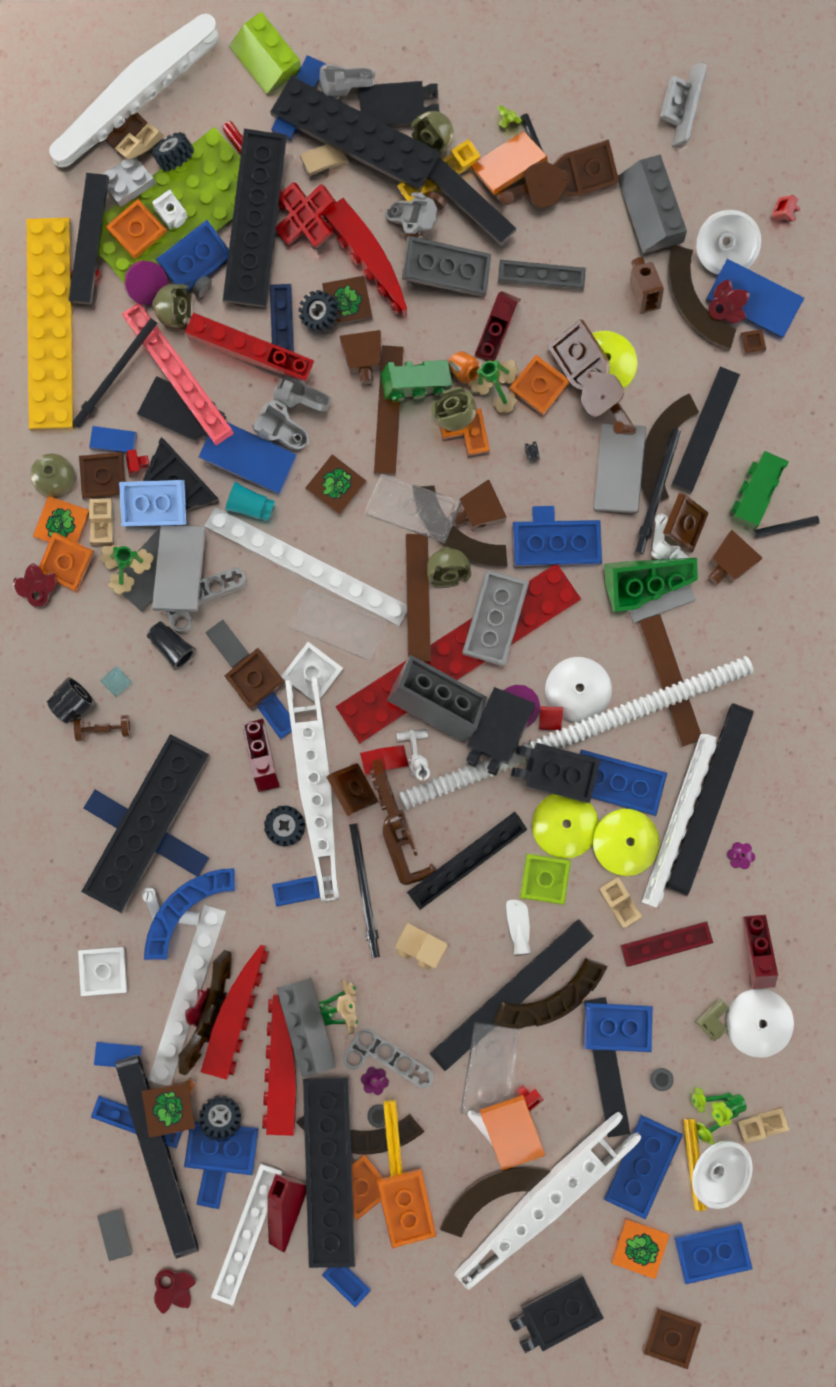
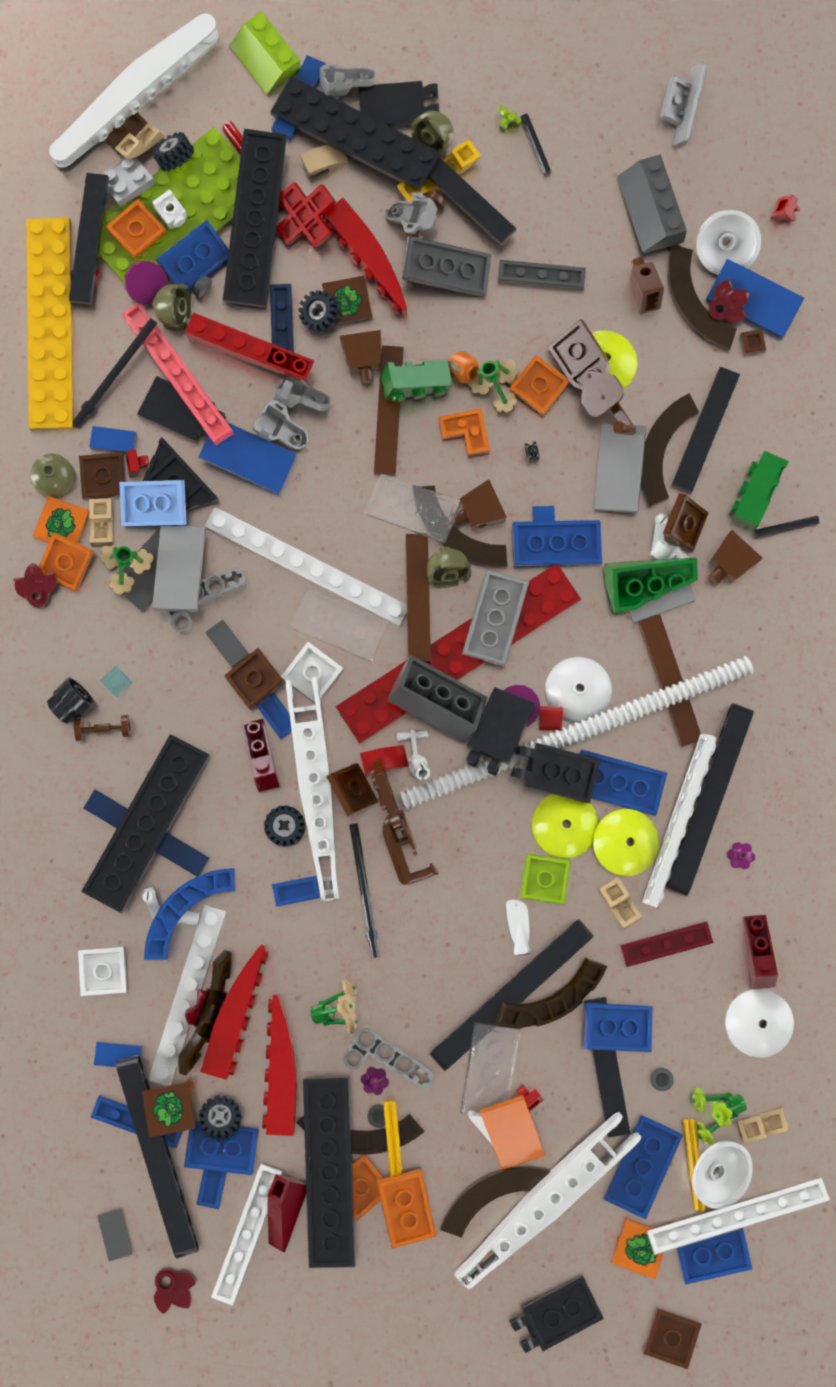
(170, 645): black plant -> none
(249, 503): teal plant -> none
(306, 1027): dark grey slope -> none
(335, 485): reddish brown tile -> none
(347, 1284): blue tile -> none
(421, 946): tan brick -> none
(454, 409): olive cylinder -> none
(467, 860): black tile -> none
(497, 326): dark red slope -> none
(508, 162): tile -> none
(586, 169): reddish brown plate -> none
(645, 531): black bar -> none
(710, 1022): olive piece -> none
(737, 1216): none -> white plate

